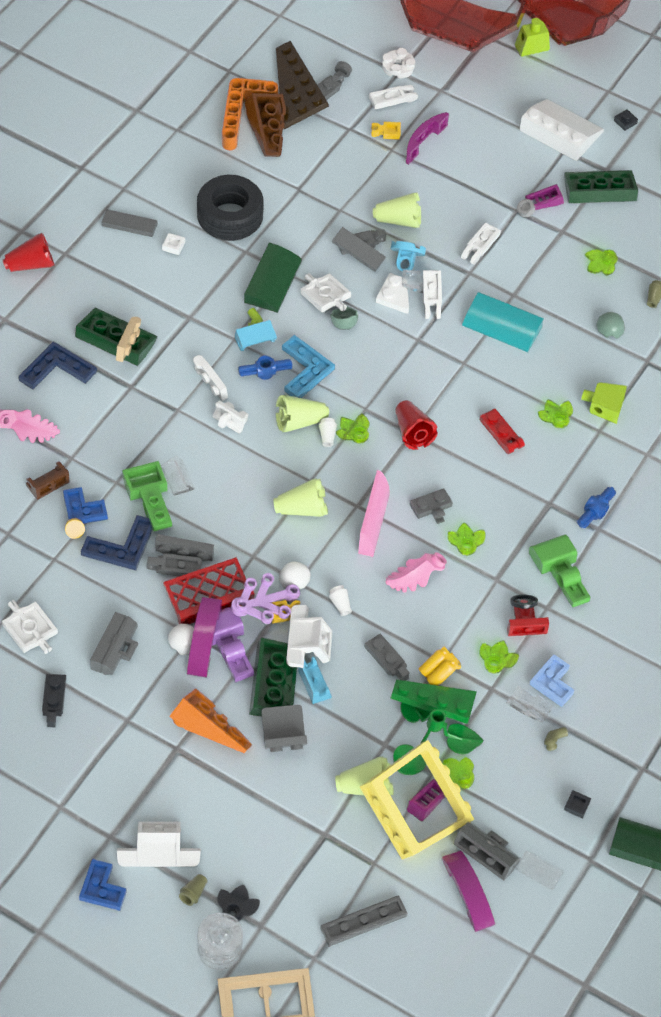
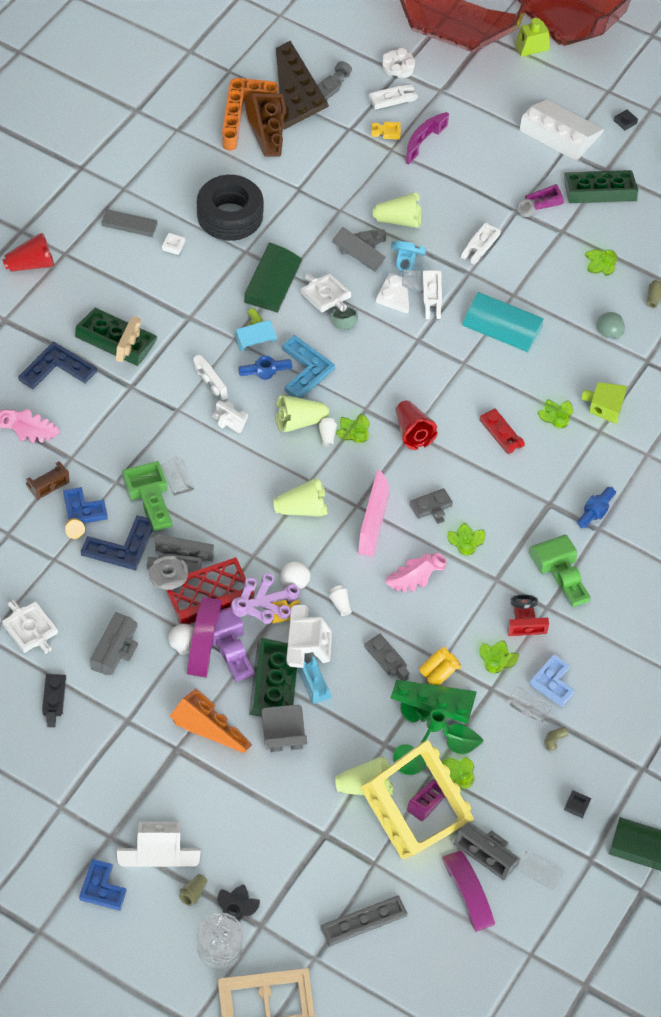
(172, 580): none -> light grey tile

